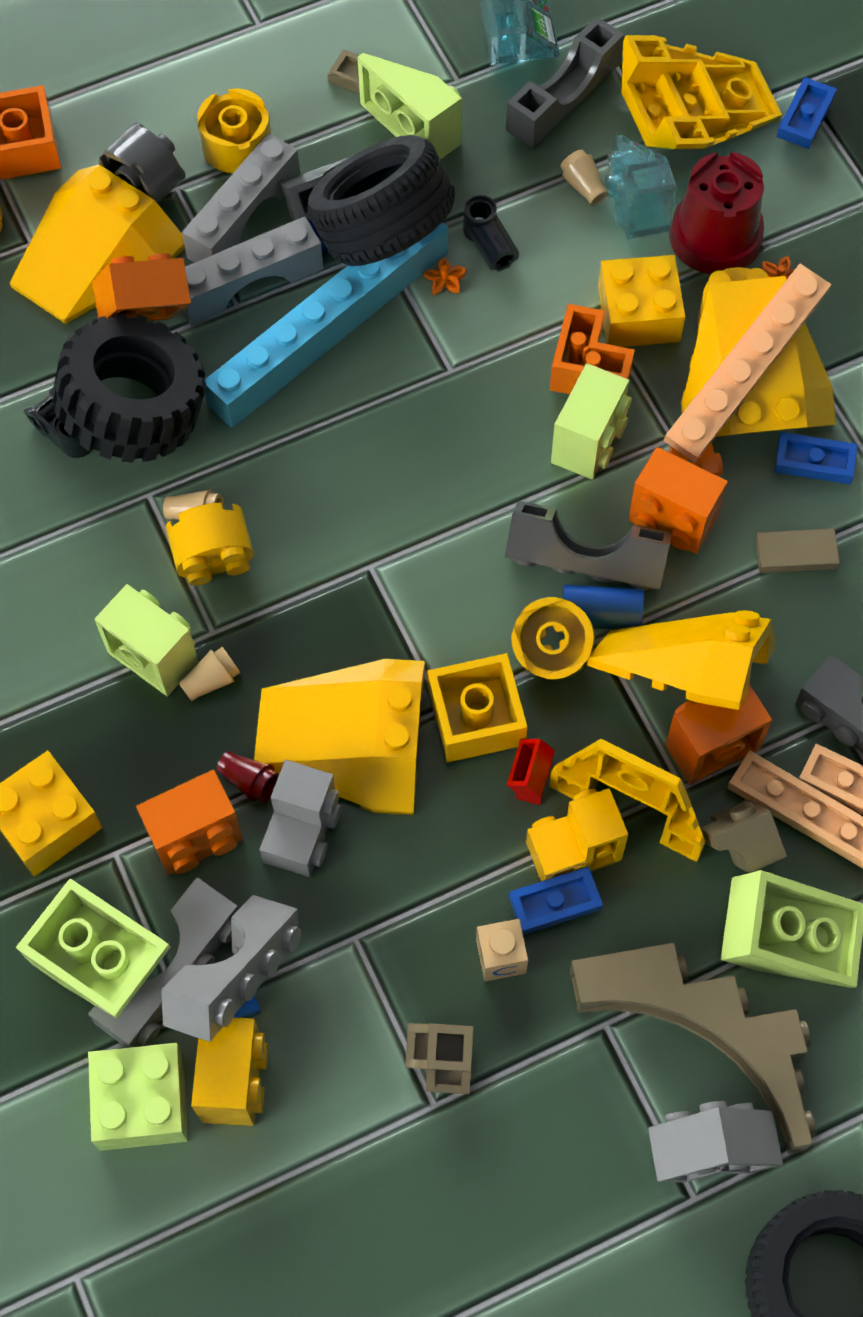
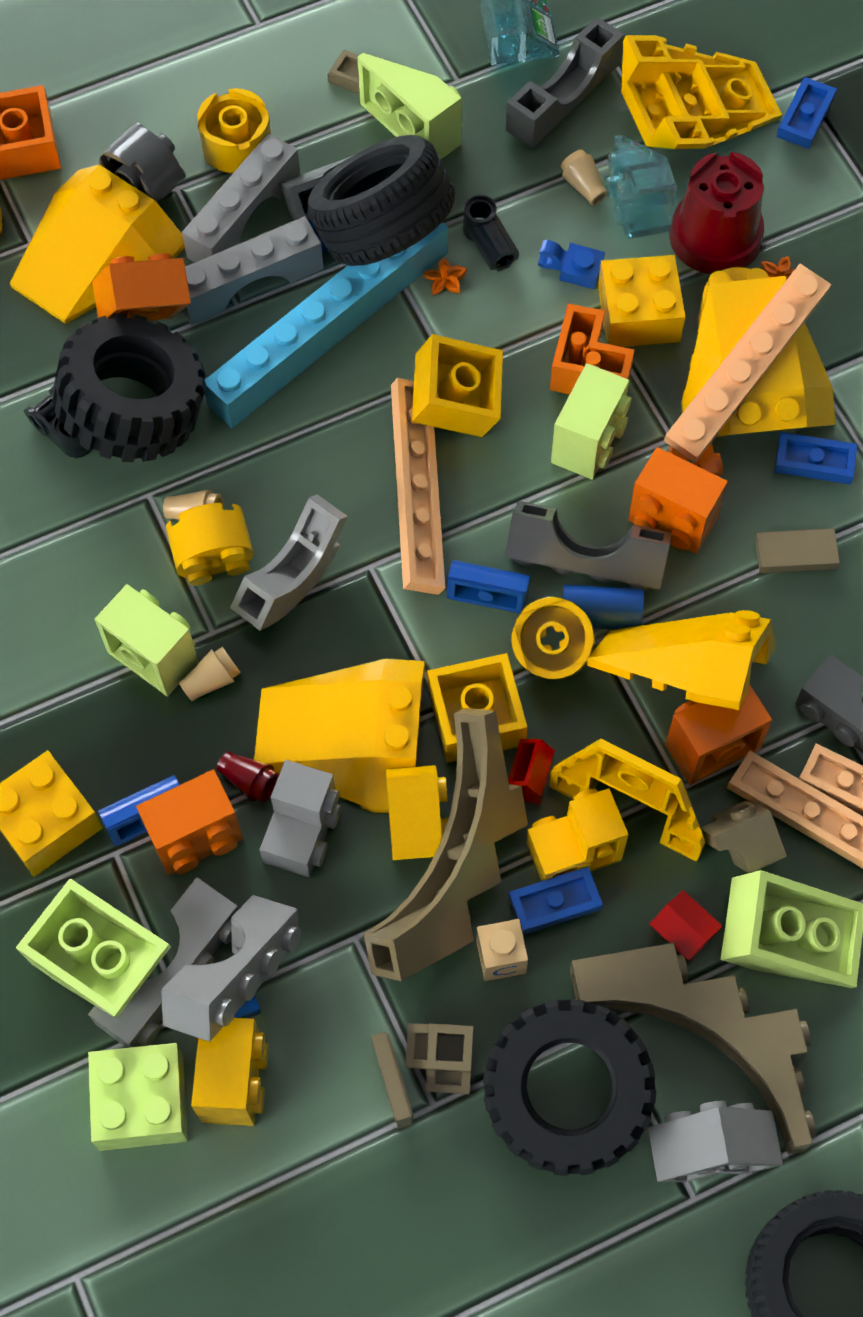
(123, 818): none -> blue brick
(289, 577): none -> light grey arch
(392, 1080): none -> dark tan tile
(415, 811): none -> yellow brick
(417, 495): none -> light nougat plate
(457, 386): none -> yellow brick
(483, 811): none -> dark tan arch
(488, 586): none -> blue brick
(555, 1148): none -> black tyre
(577, 265): none -> blue plate
(686, 925): none -> red piece

